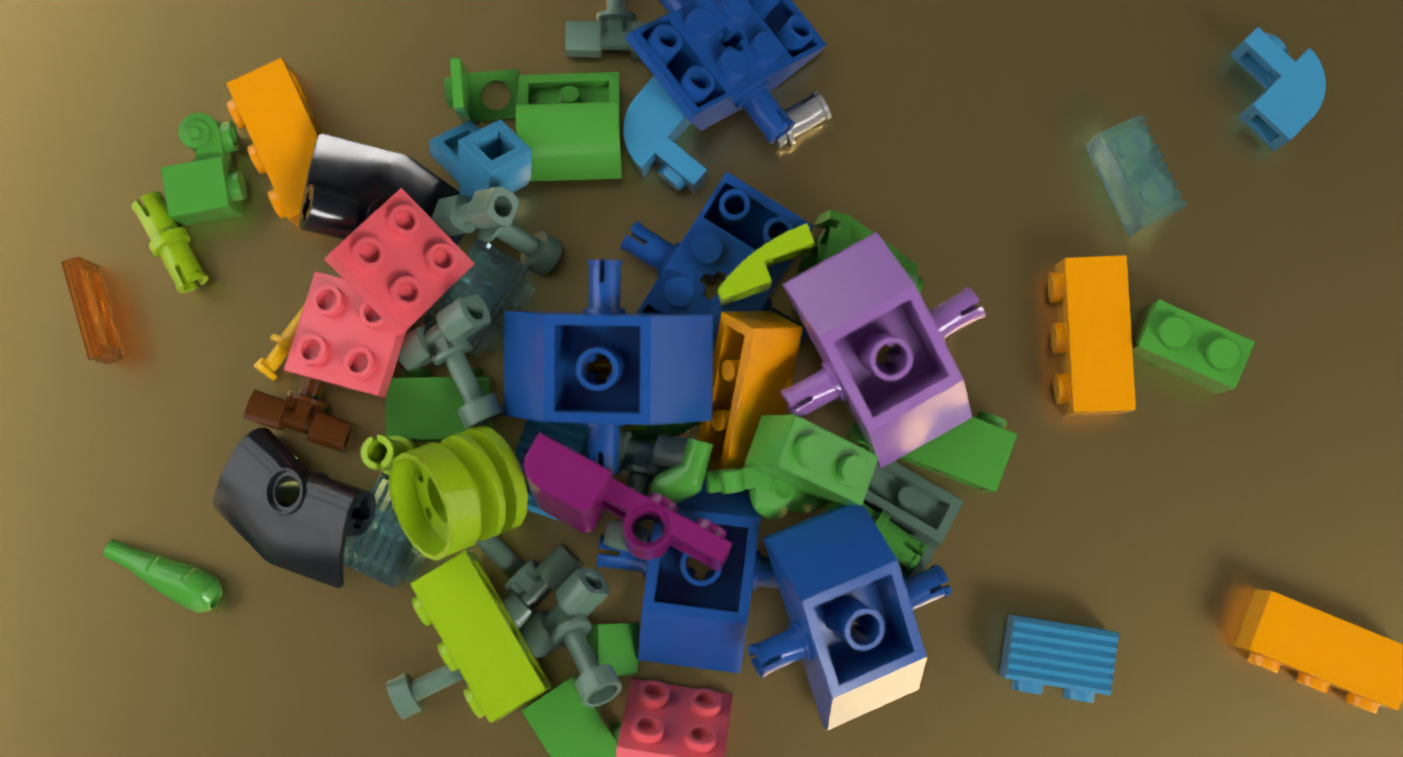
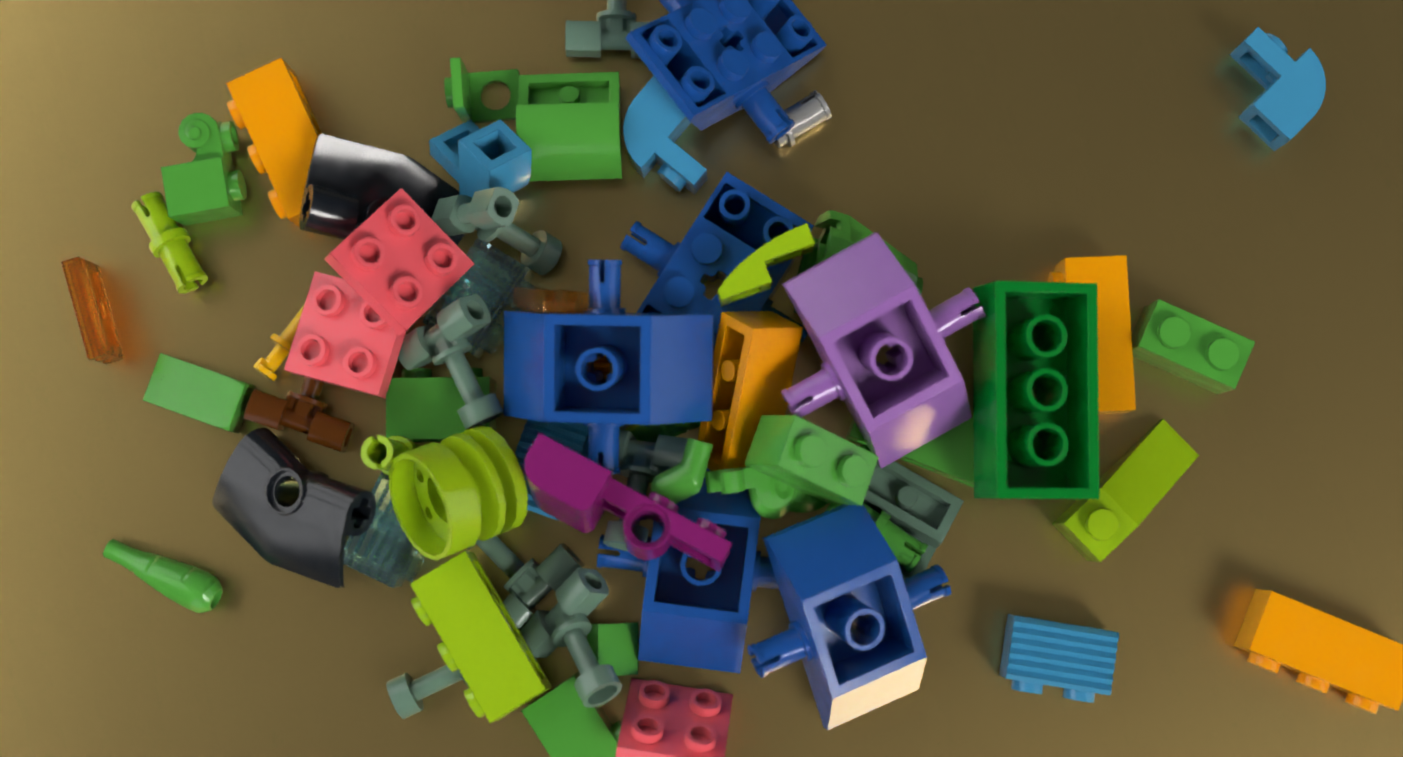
(198, 393): none -> bright green slope
(550, 300): none -> clear orange tile
(1045, 343): none -> green brick
(1127, 493): none -> lime slope
(1135, 175): clear light blue brick -> none

